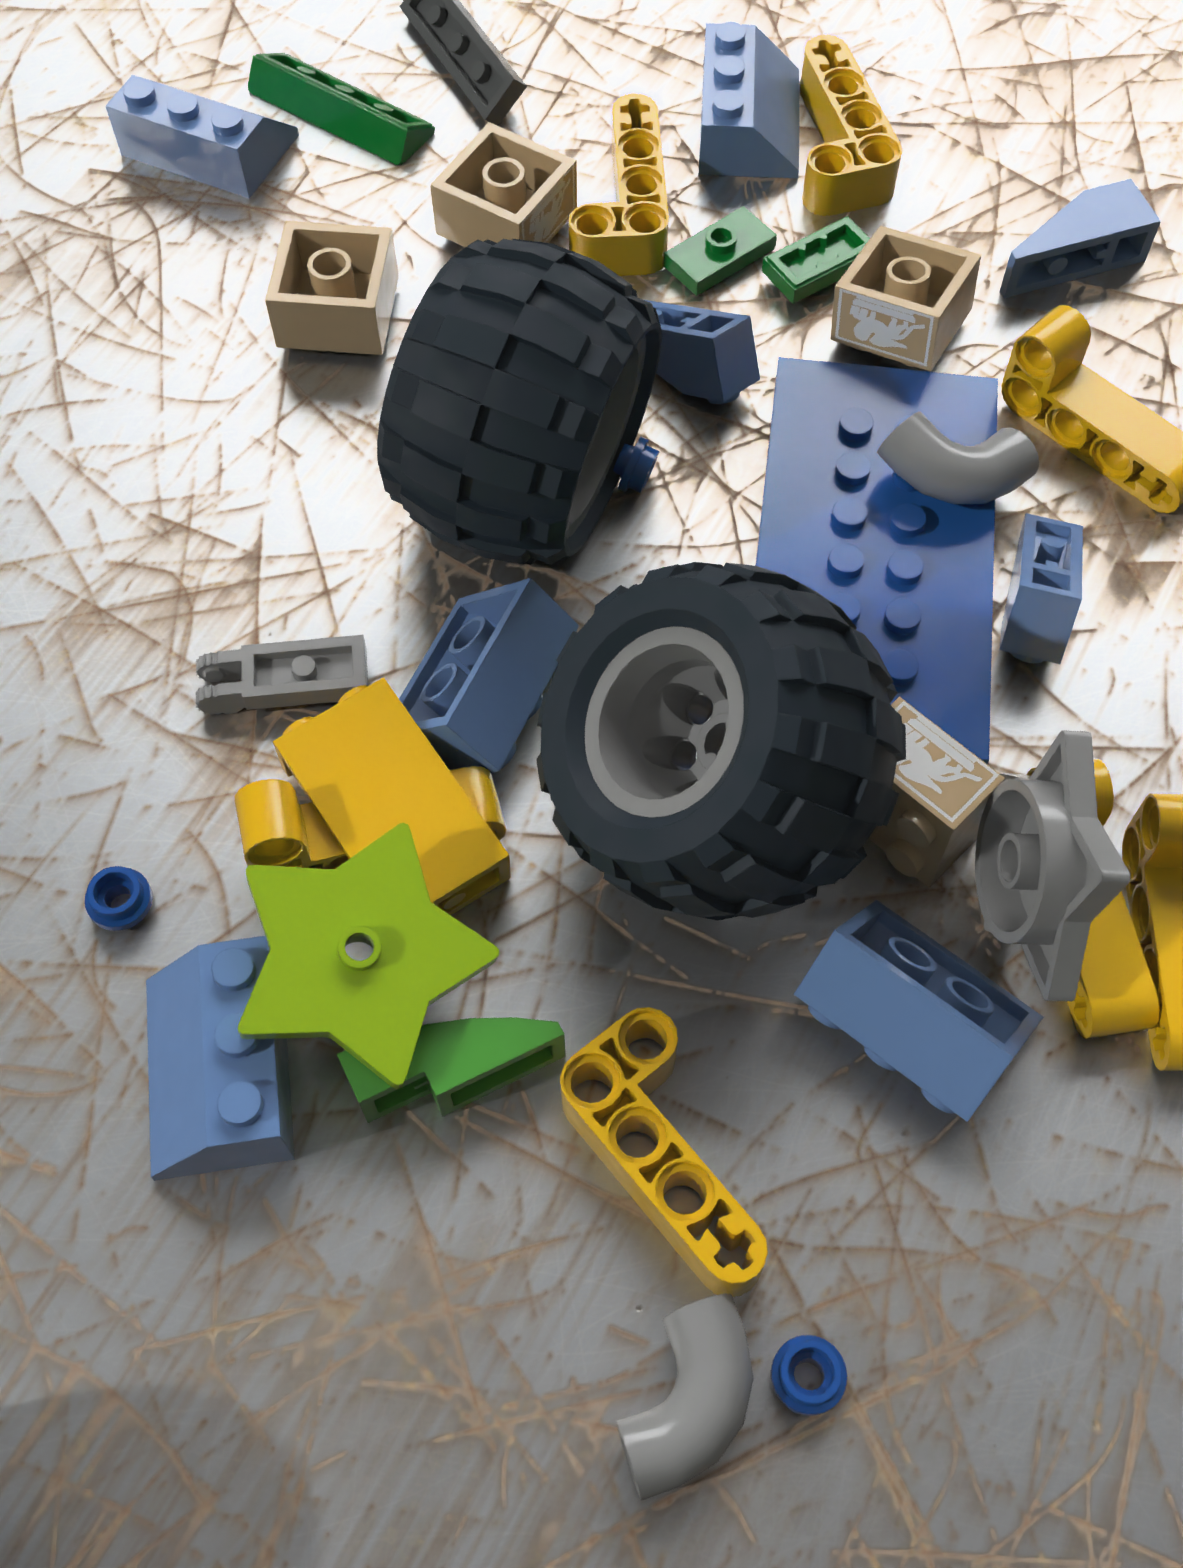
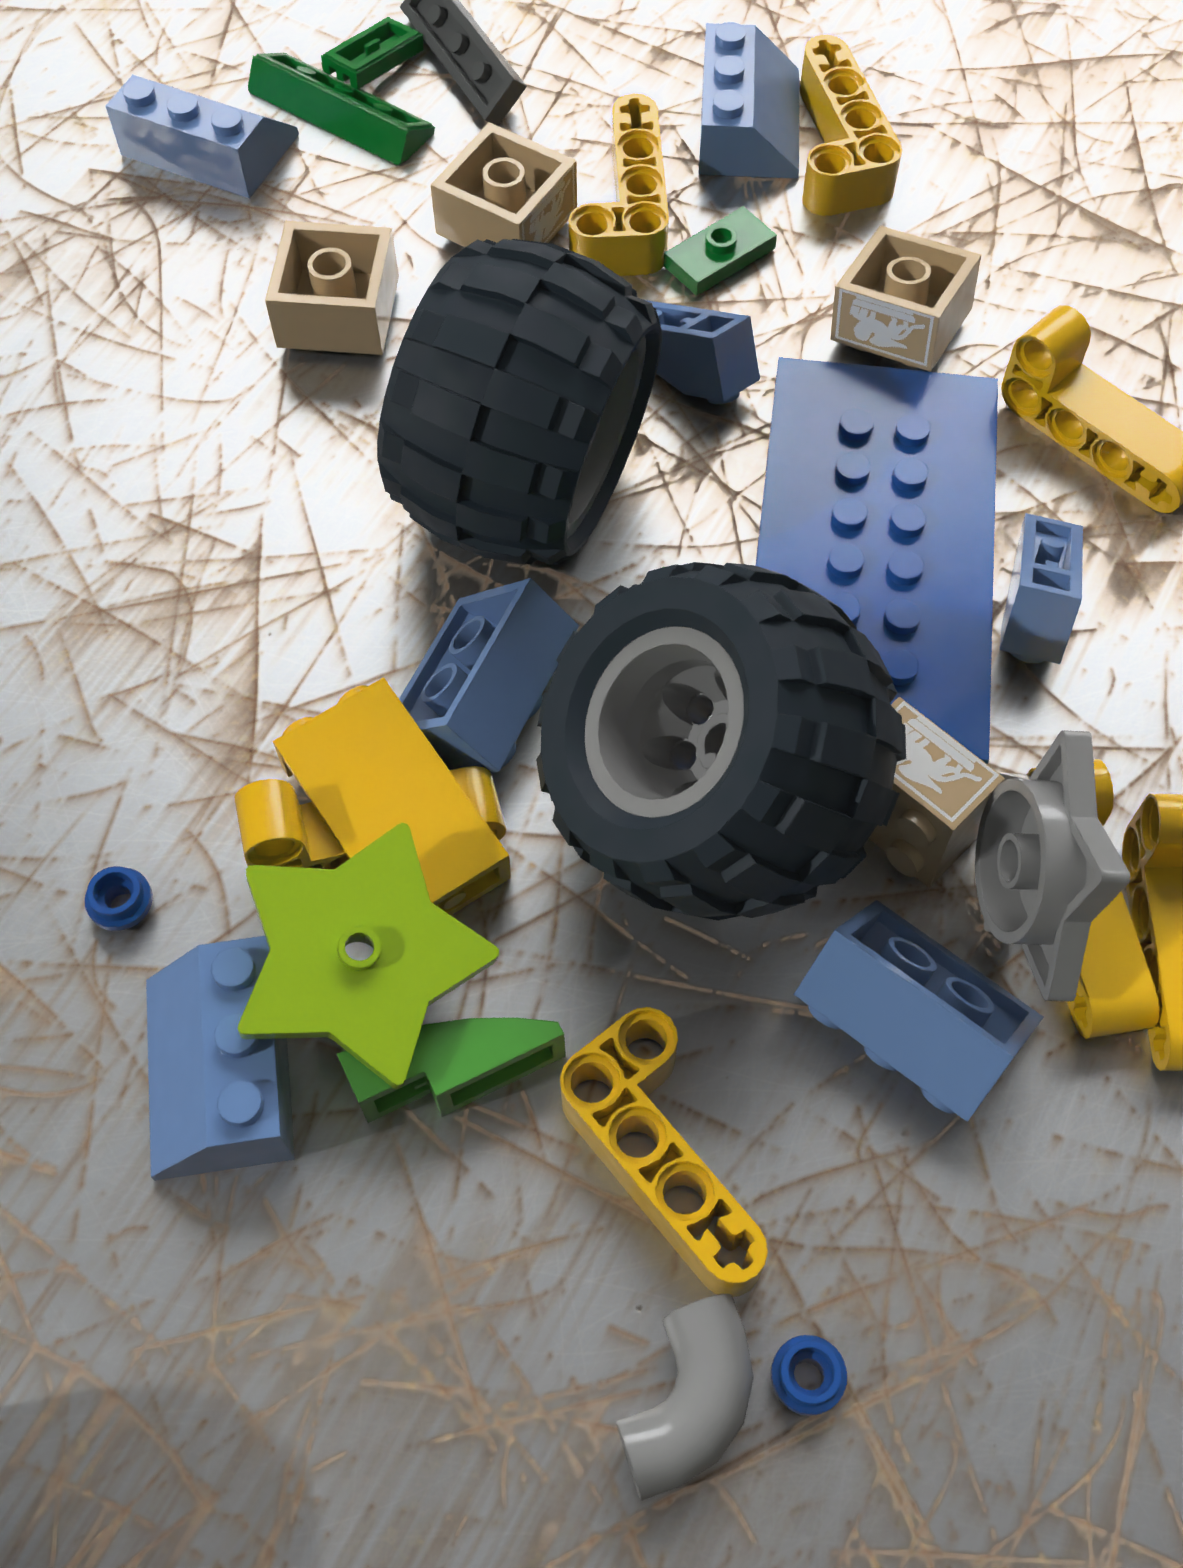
(281, 674): light grey hinge -> none
(372, 52): none -> green tile
(635, 465): blue plate -> none
(815, 259): green plate -> none
(958, 471): light grey cylinder -> none
(1087, 237): medium blue slope -> none

